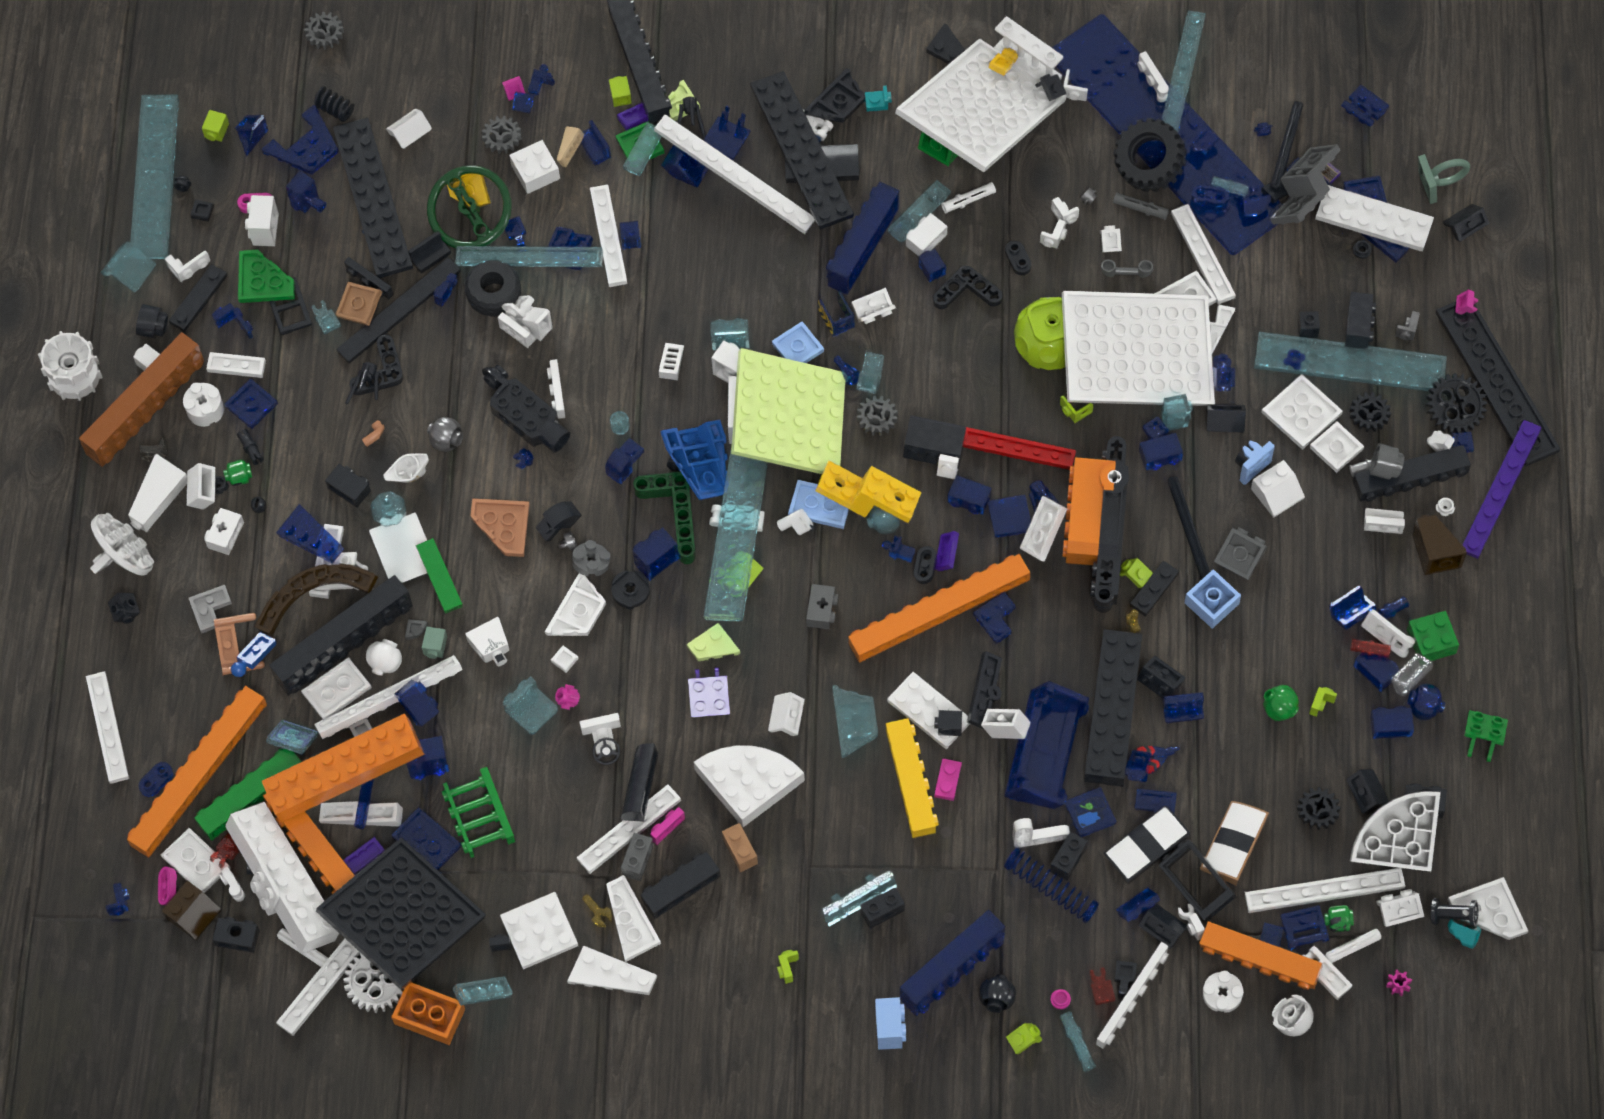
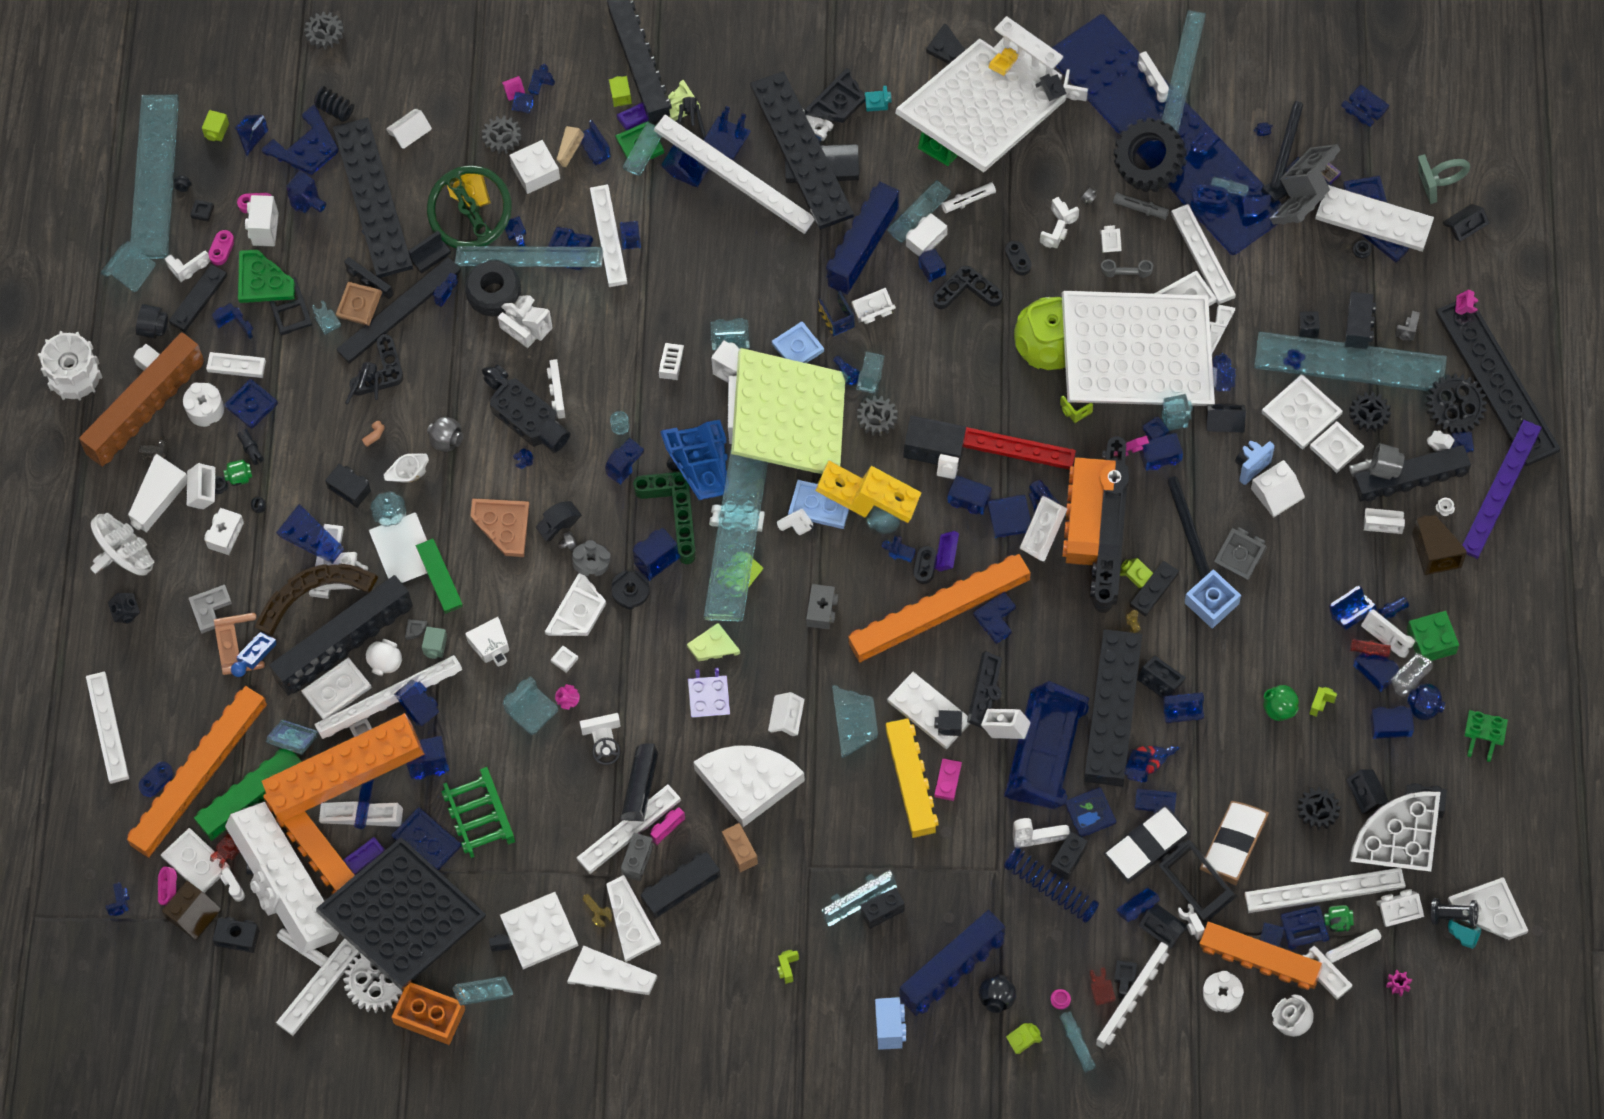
(222, 246): none -> dark pink plate
(1134, 445): none -> dark pink plate

